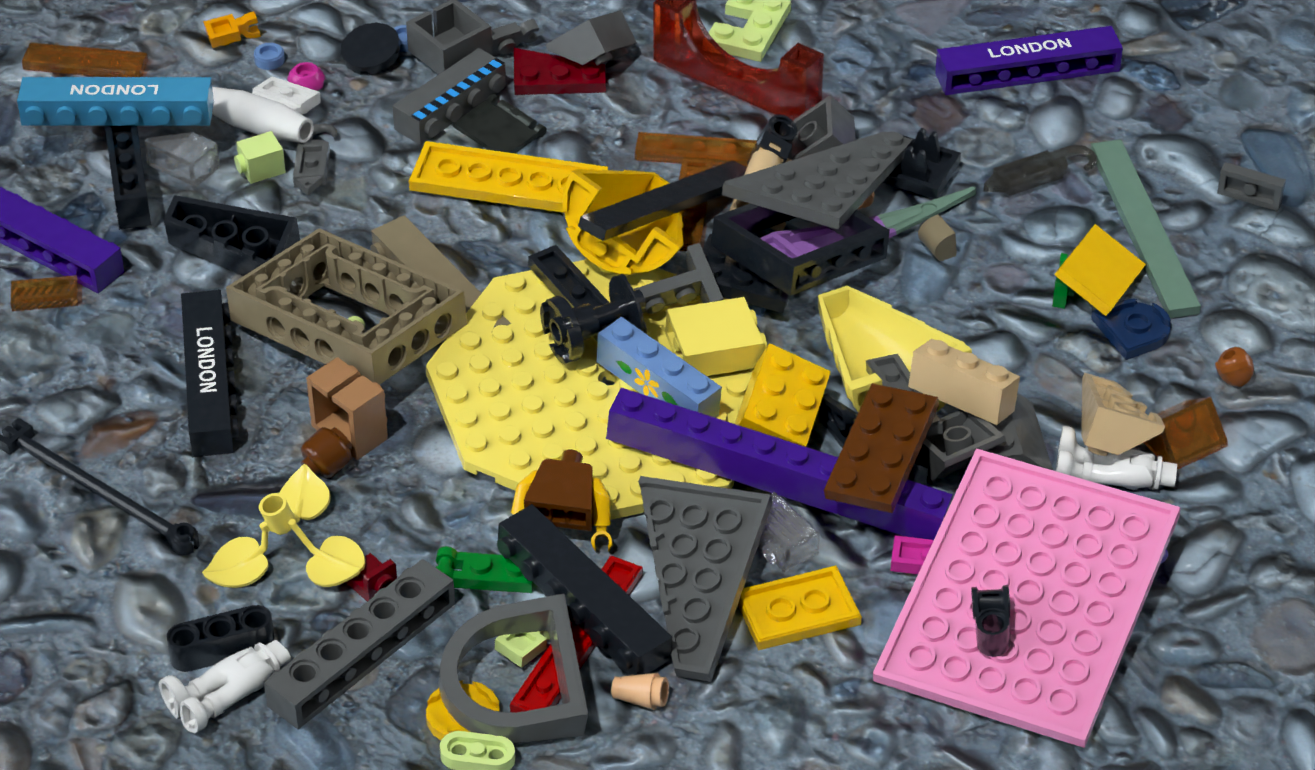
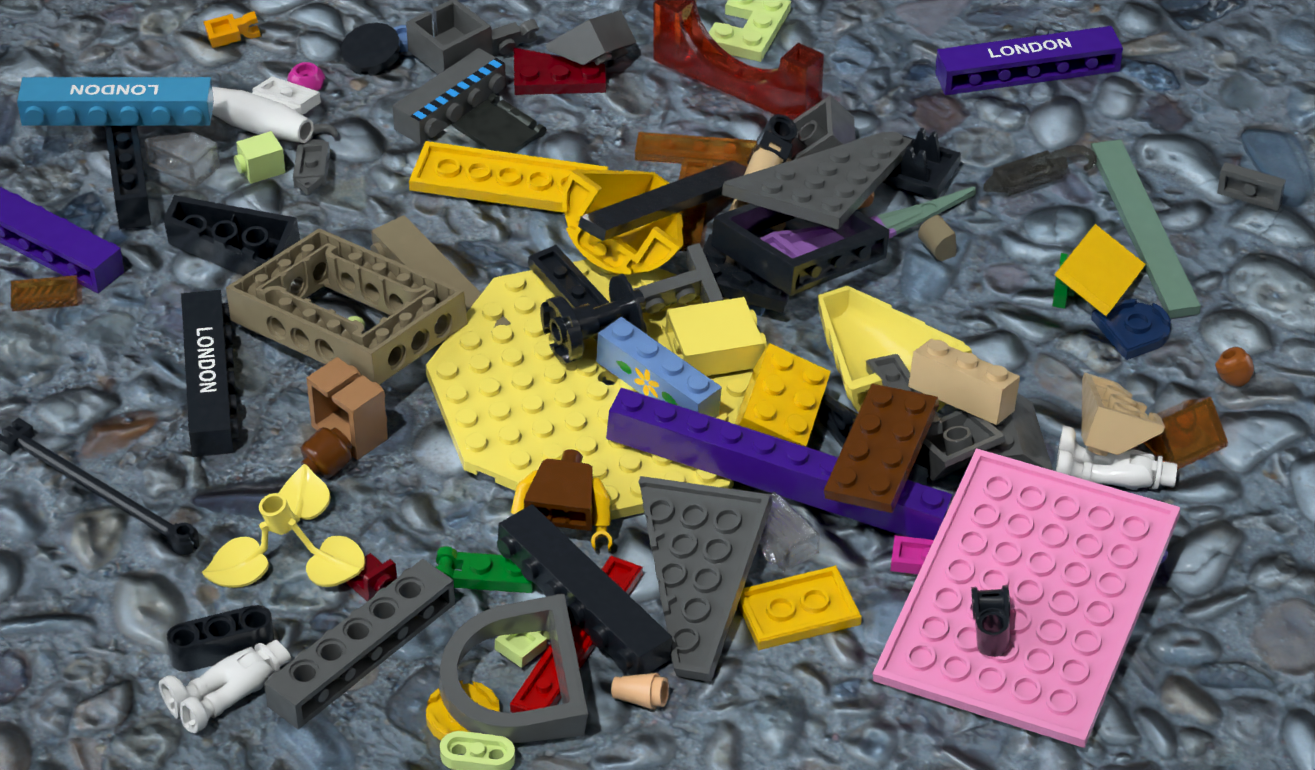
(84, 60): clear orange tile -> none
(269, 56): medium blue tile -> none

